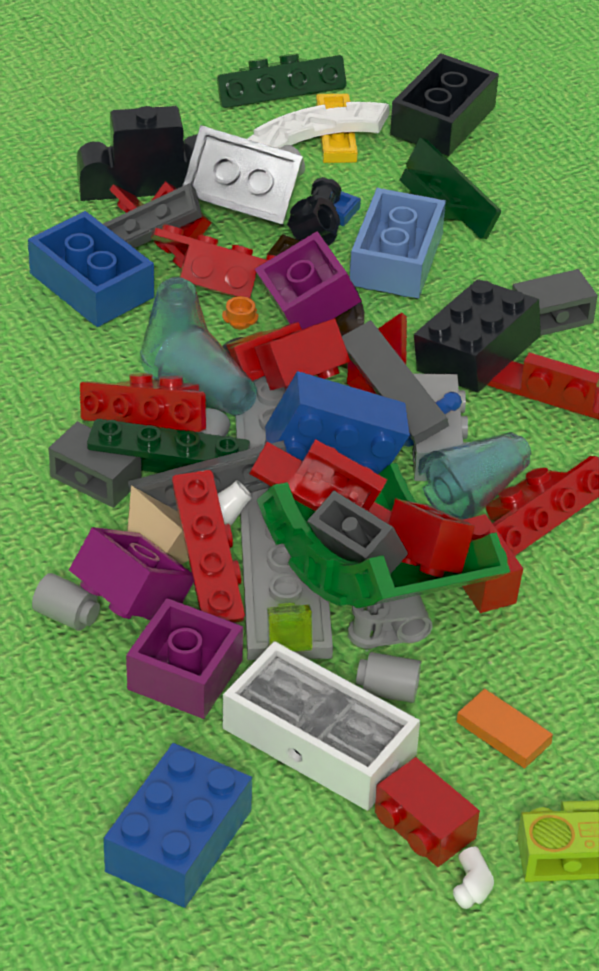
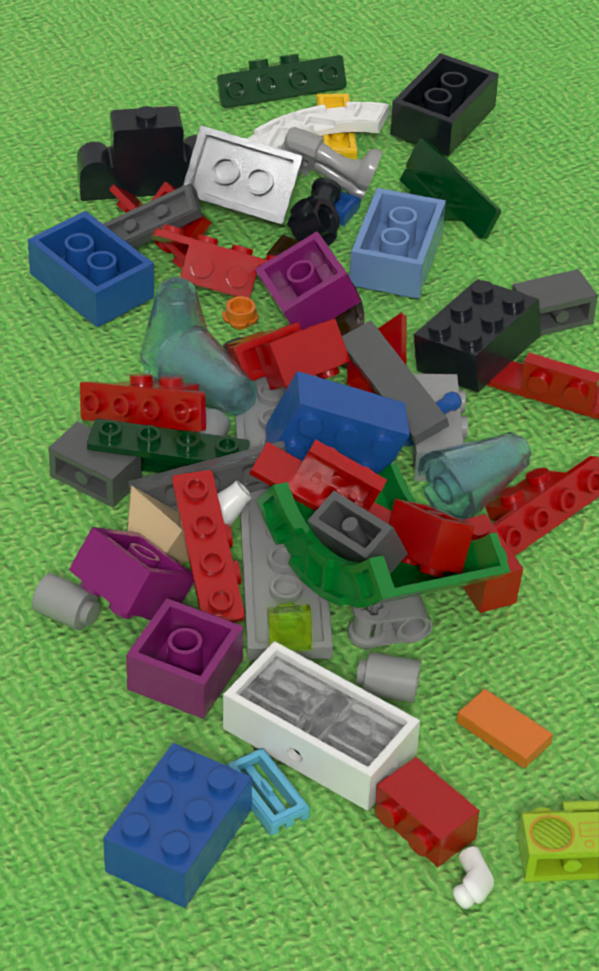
(283, 816): none -> medium azure tile
(349, 173): none -> light grey piece

